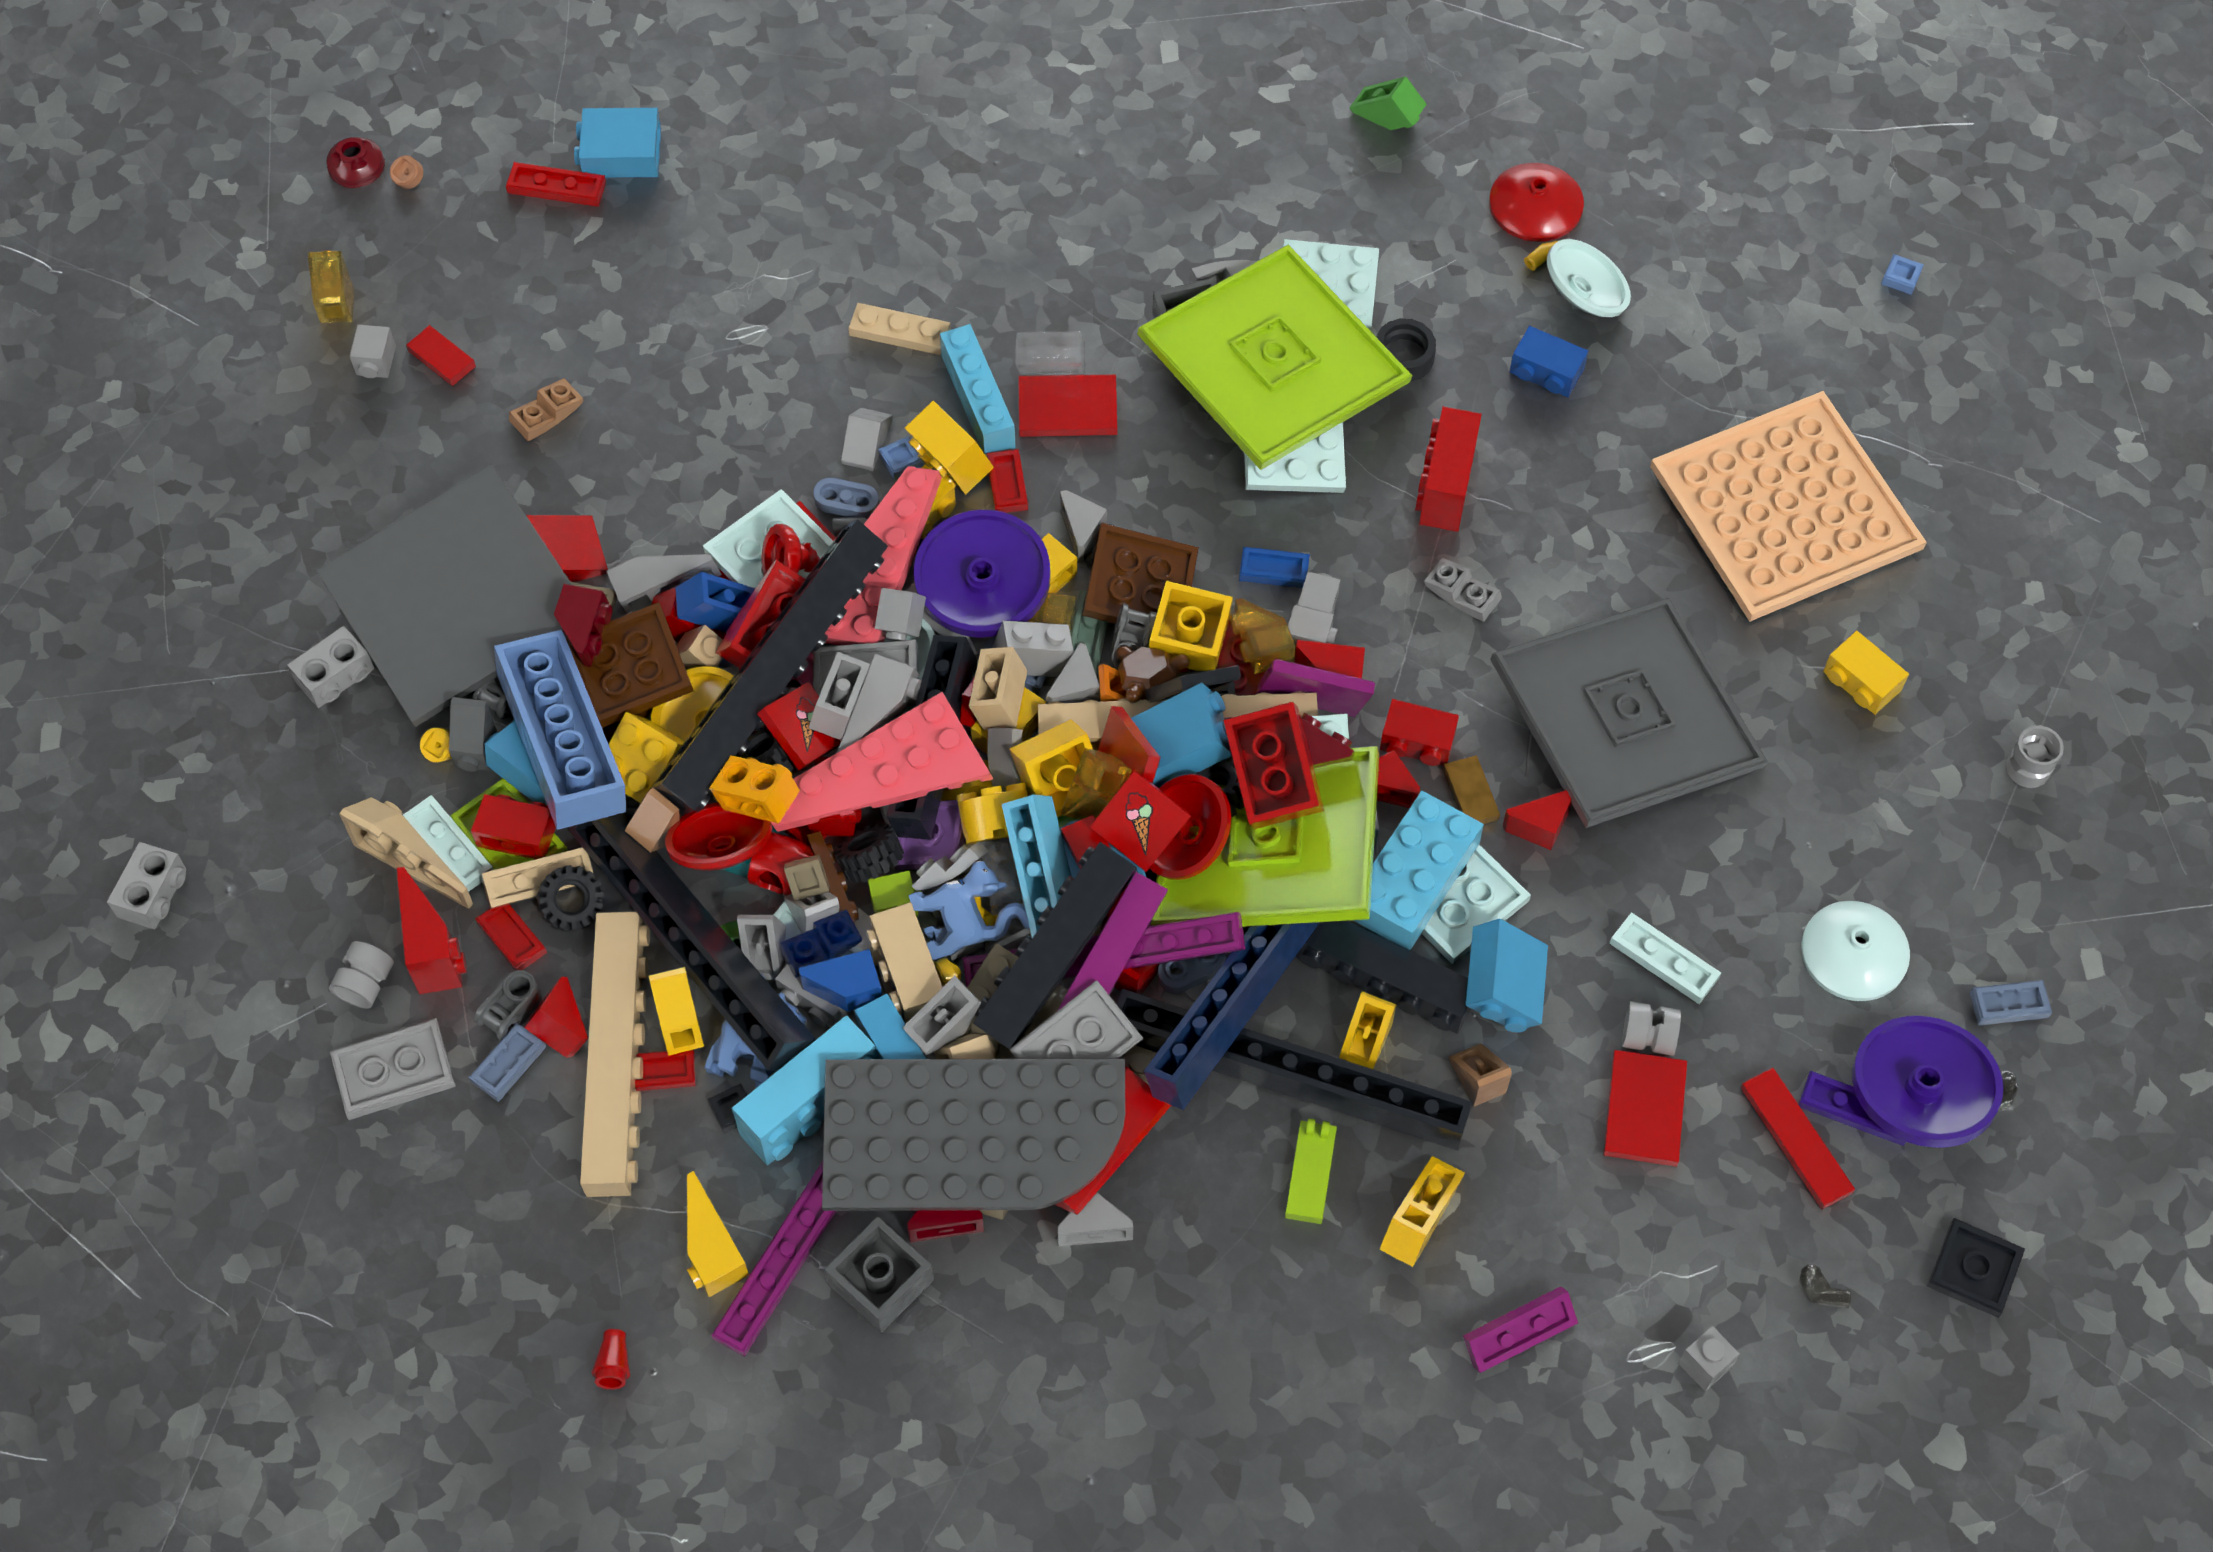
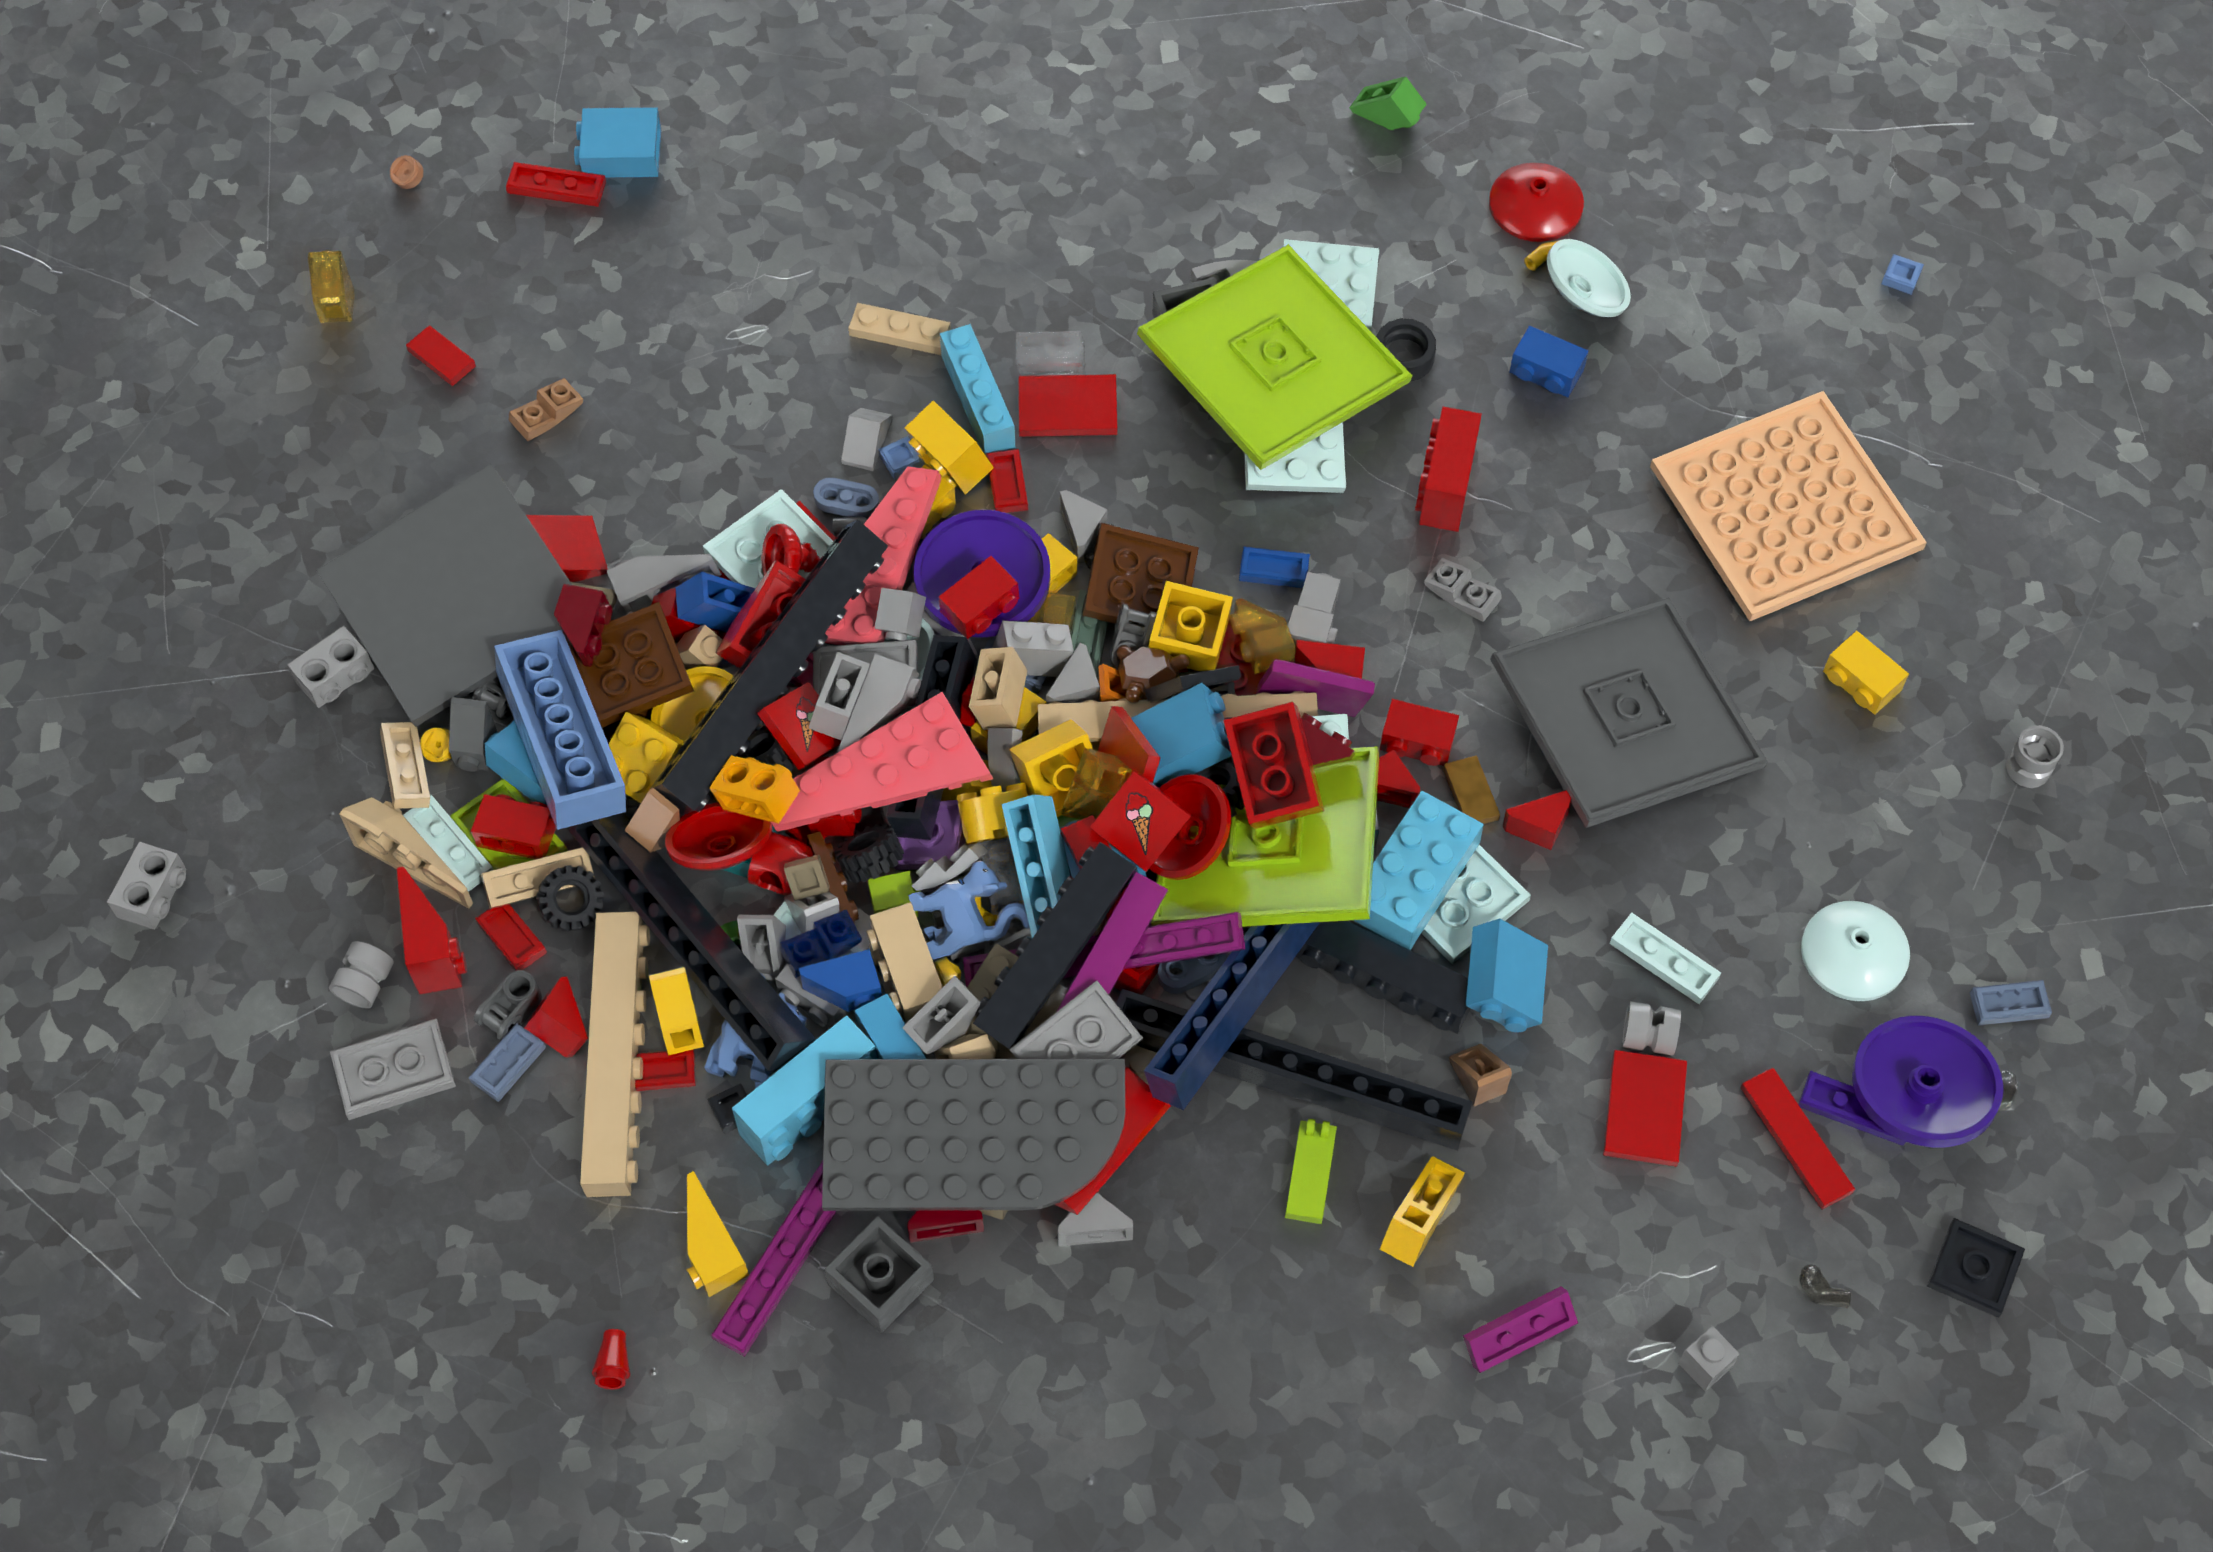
(355, 170): dark red piece -> none
(372, 351): light grey brick -> none
(404, 765): none -> tan plate
(979, 598): none -> red brick
(1368, 1030): yellow slope -> none

